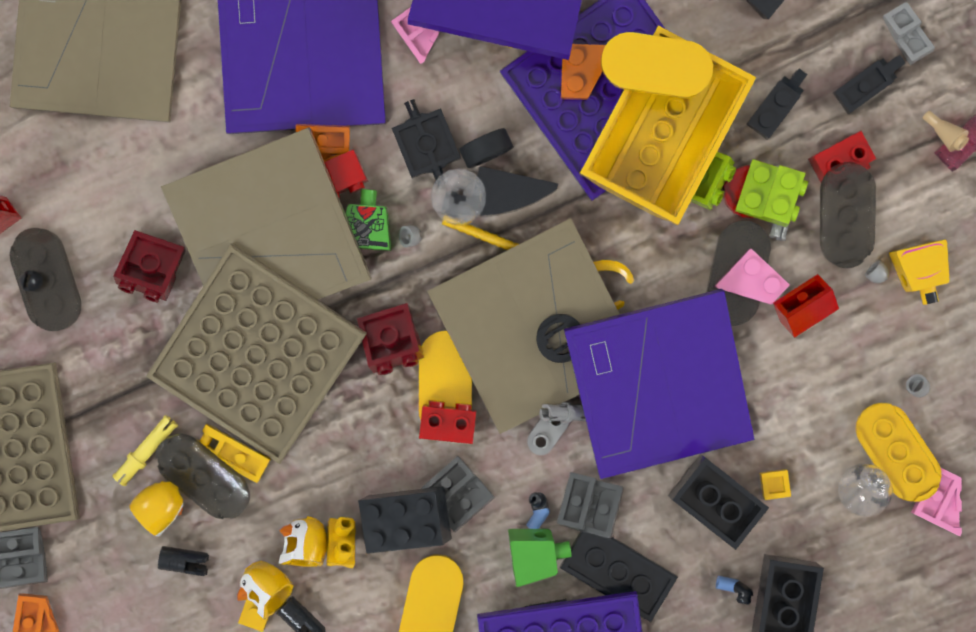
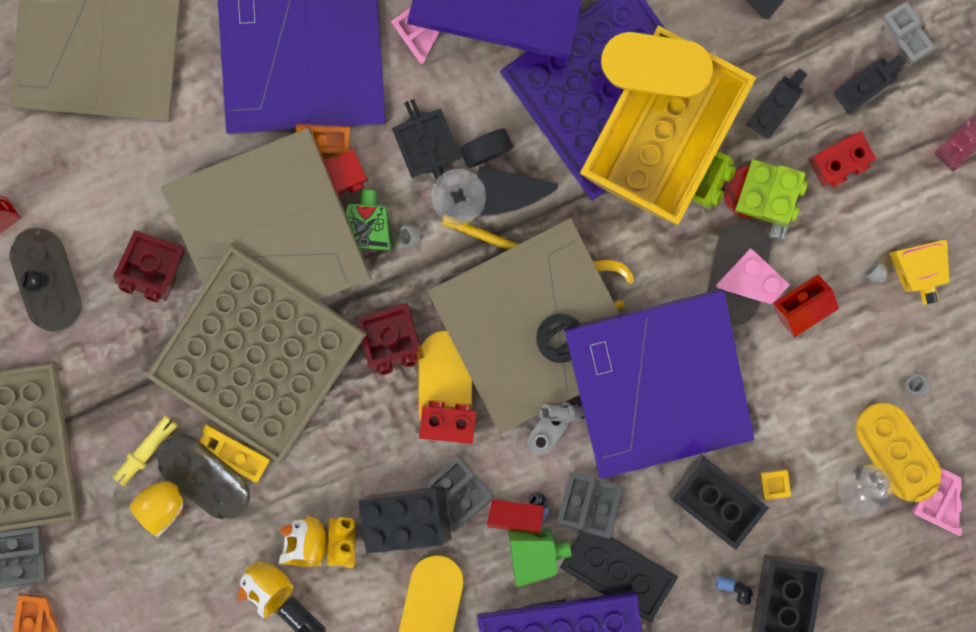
(183, 561): black hinge -> none
(250, 617): yellow plate -> none
(515, 516): none -> red tile
(581, 71): orange wing -> none
(847, 214): clear smoke tile -> none
(951, 135): tan cone -> none

